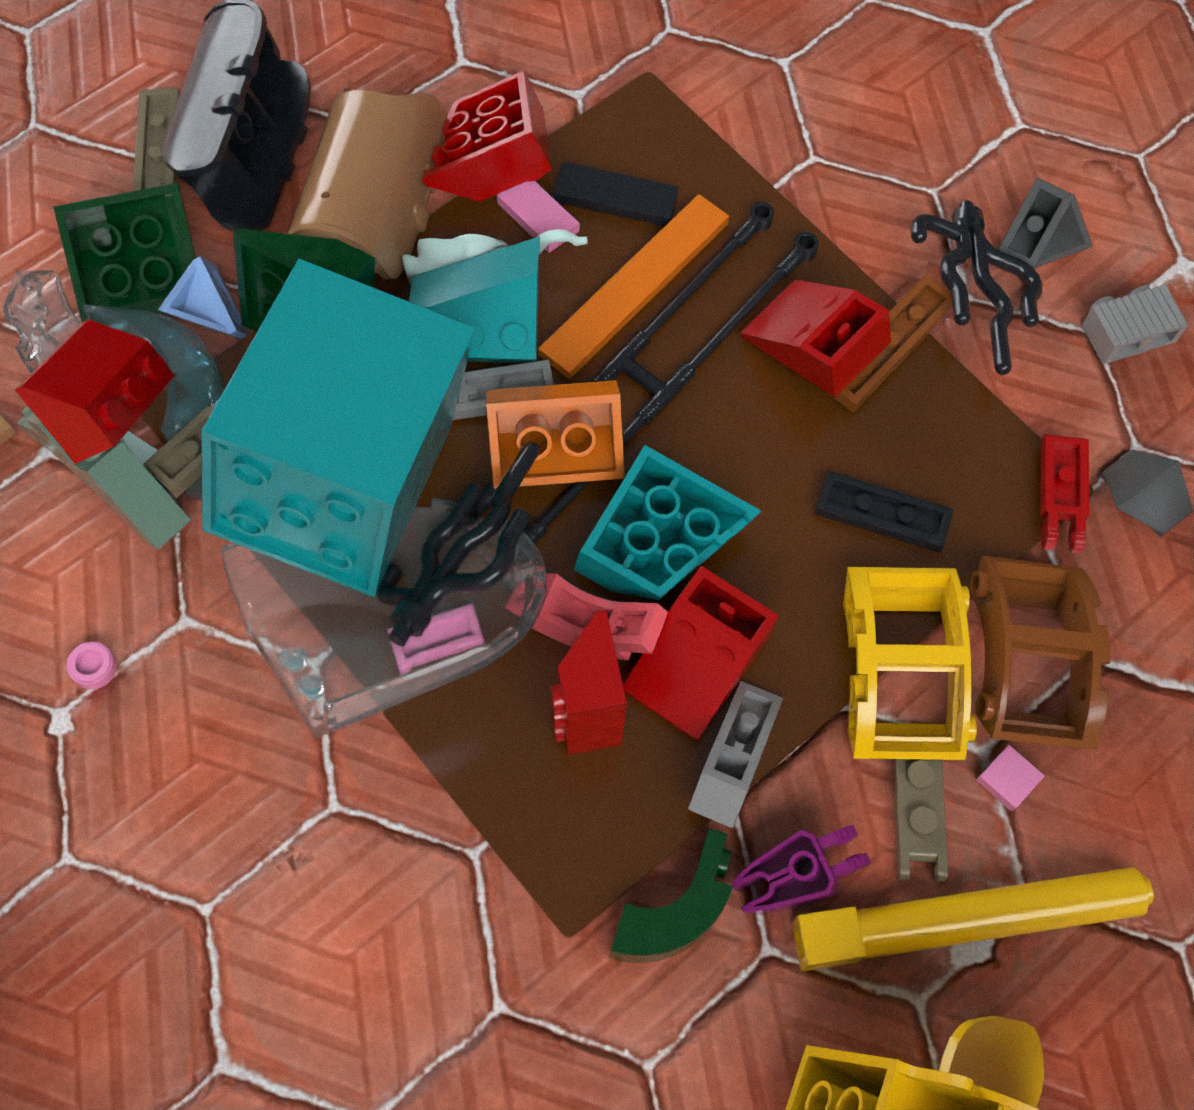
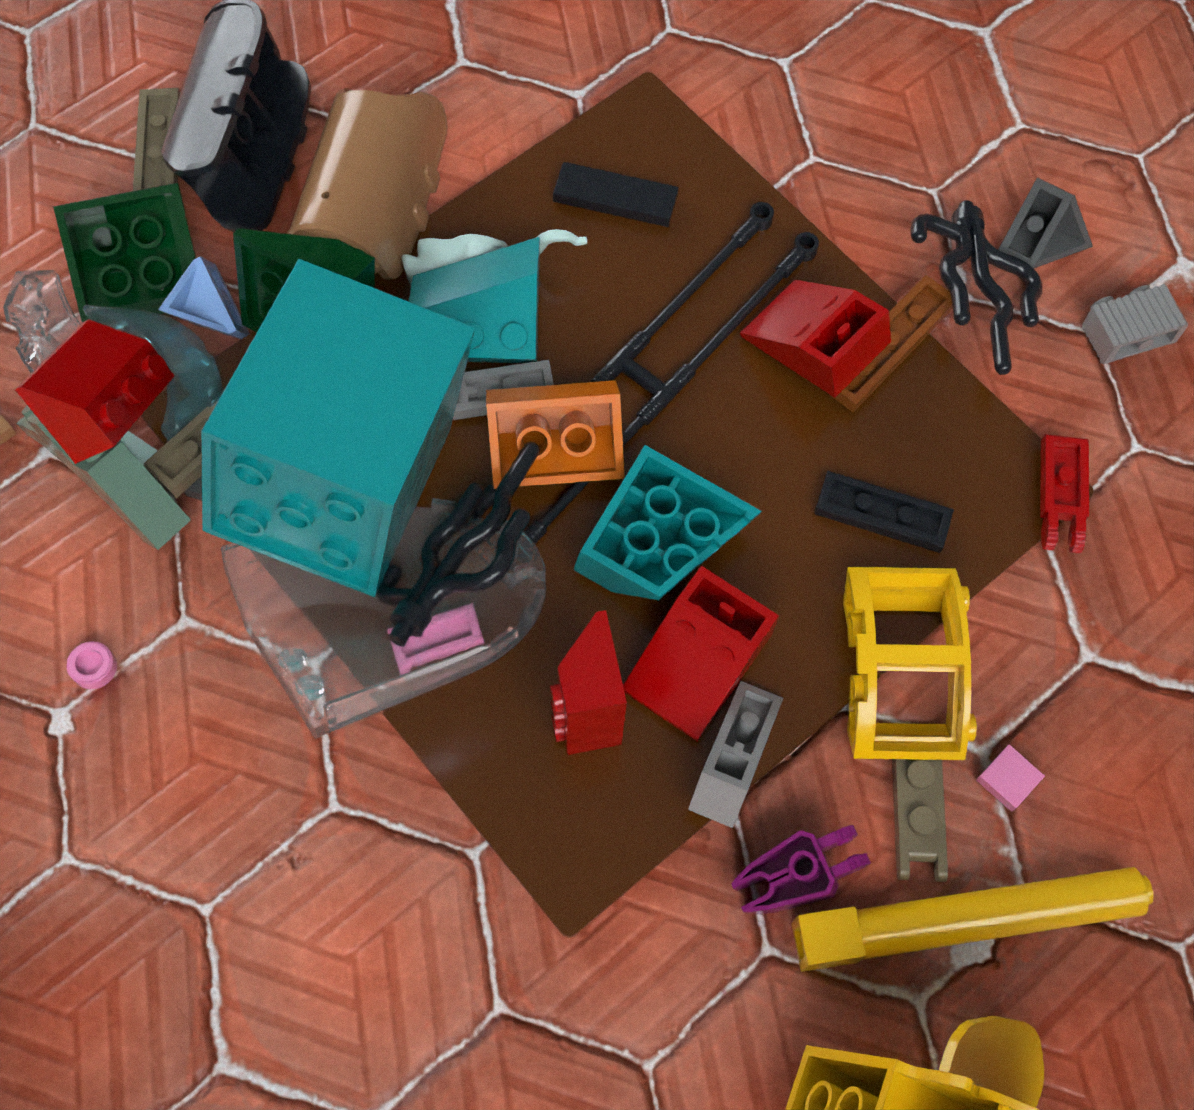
(491, 141): red wedge -> none
(536, 211): bright pink tile -> none
(569, 610): coral arch -> none
(633, 286): orange tile -> none
(669, 930): dark green arch -> none
(1083, 642): dark orange window -> none
(1149, 490): dark grey slope -> none

